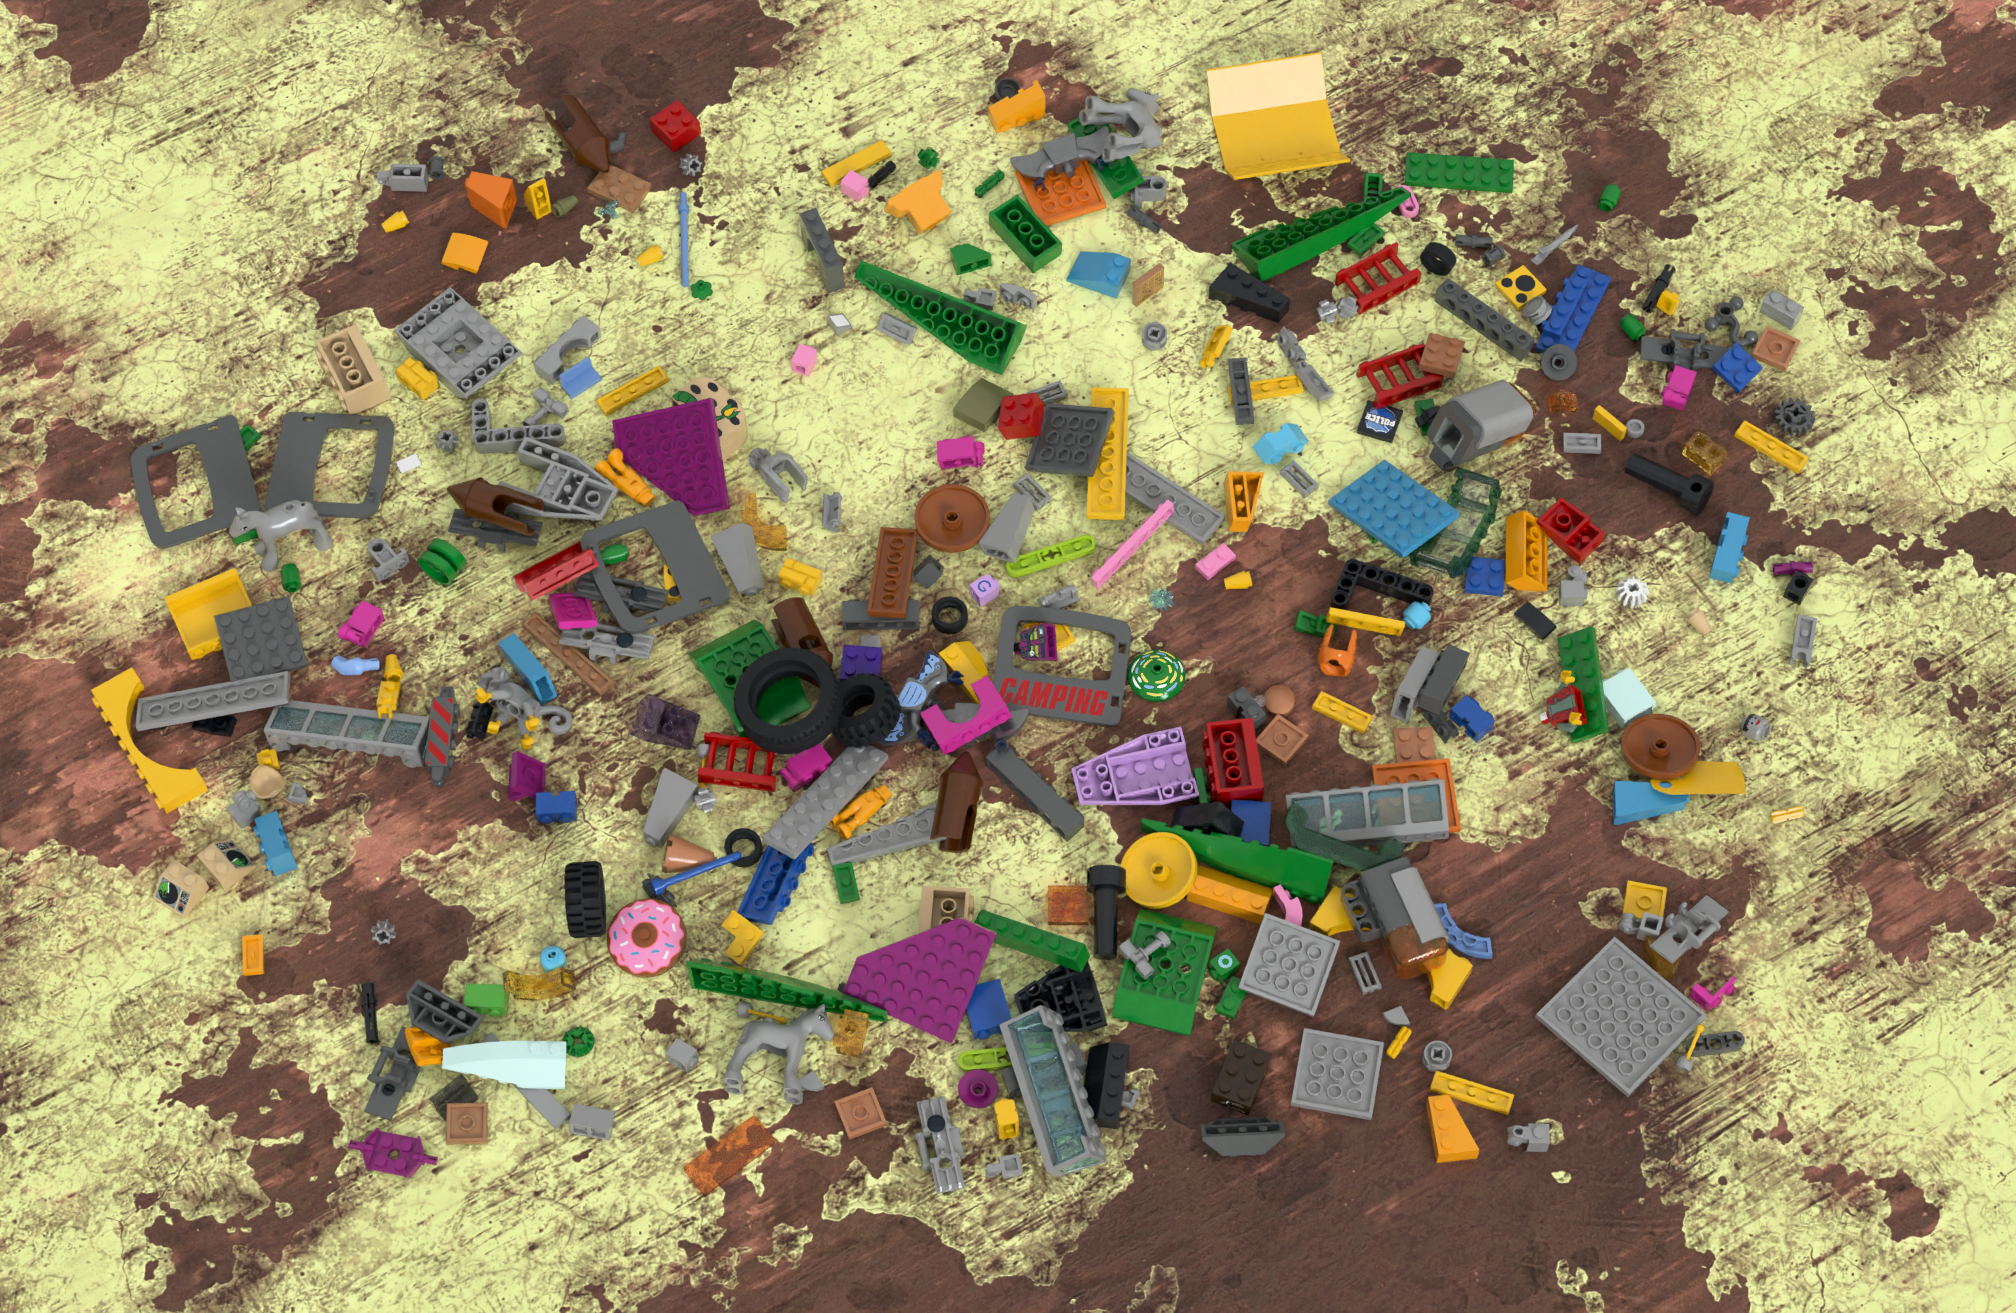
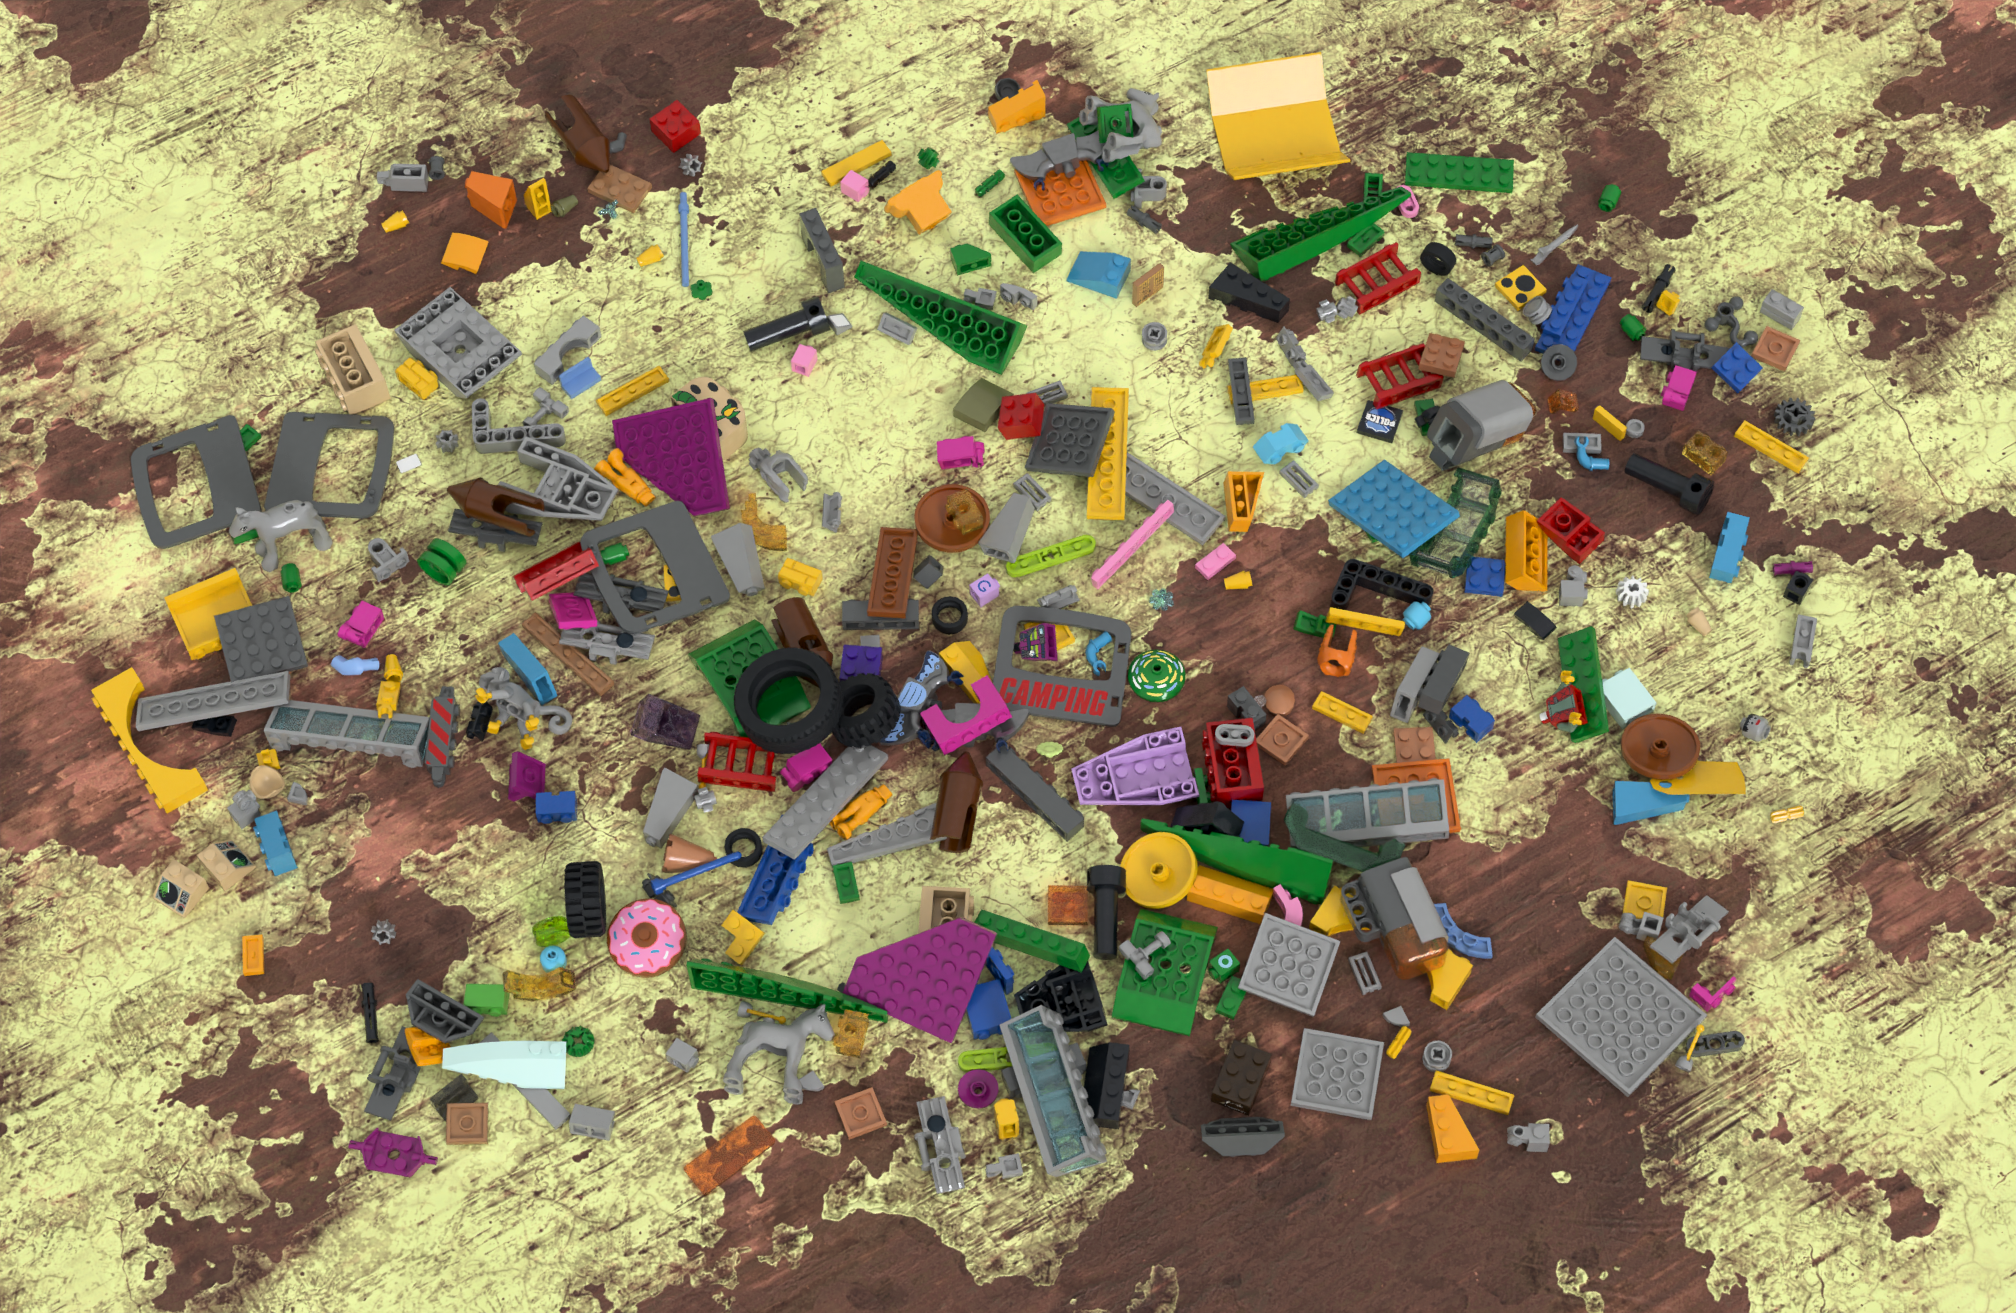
(551, 931): none -> clear neon green head
(809, 318): none -> black piece
(963, 502): none -> clear yellow brick
(1000, 970): none -> blue plate
(1049, 749): none -> yellowish green piece
(1093, 648): none -> dark azure piece
(1108, 114): none -> green piece
(1234, 735): none -> light grey plate
(1588, 461): none -> dark azure piece

